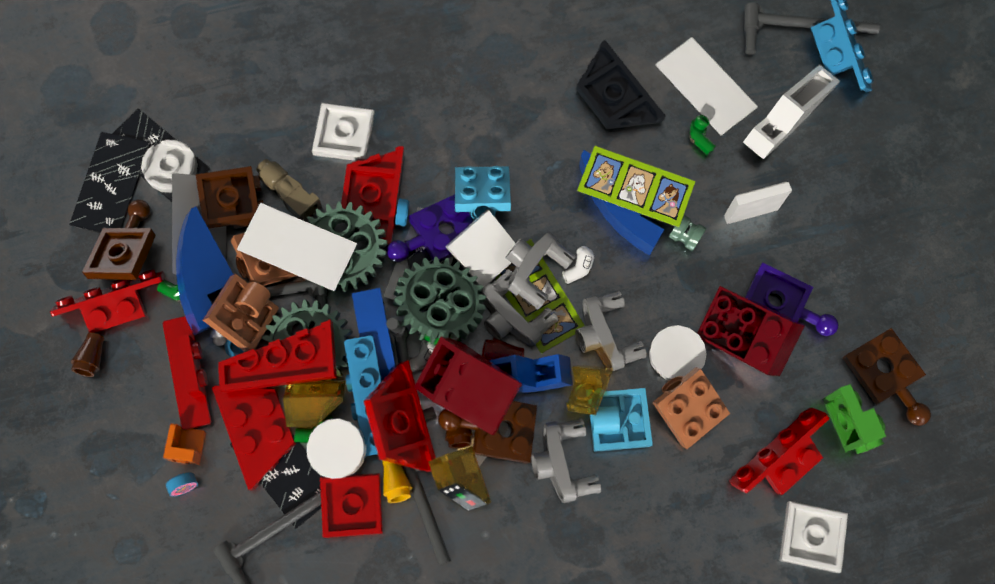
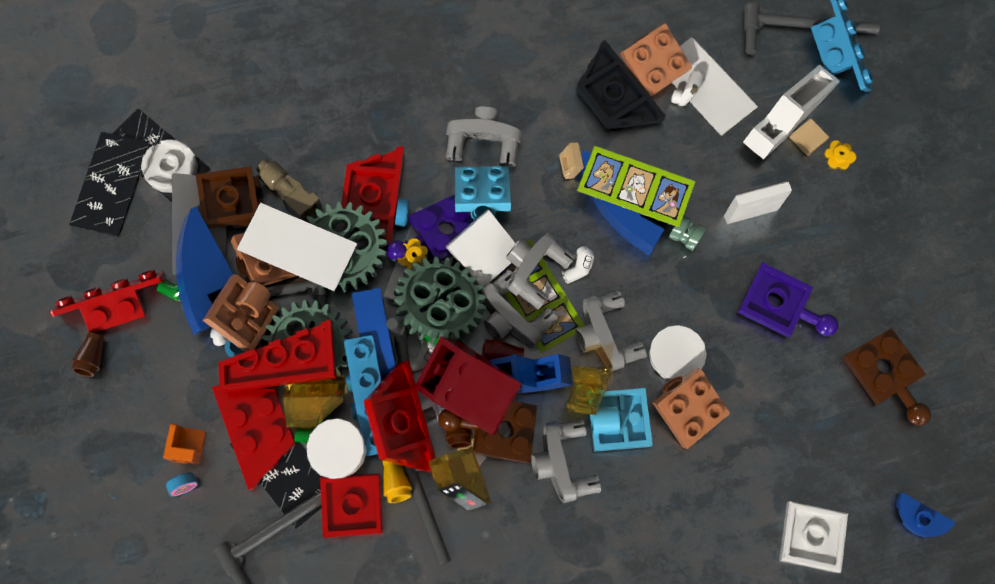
(129, 243): reddish brown plate -> none
(187, 374): red bracket -> none
(343, 132): white tile -> none
(413, 246): none -> yellow plant
(486, 127): none -> light grey connector
(571, 160): none -> tan tile
(656, 59): none -> nougat plate
(692, 87): none -> white arm
(698, 132): green arm -> none
(750, 331): dark red slope -> none
(786, 457): red bracket -> none
(809, 137): none -> tan tile
(835, 159): none -> yellow plant
(854, 427): bright green plate -> none
(920, 518): none -> blue plate

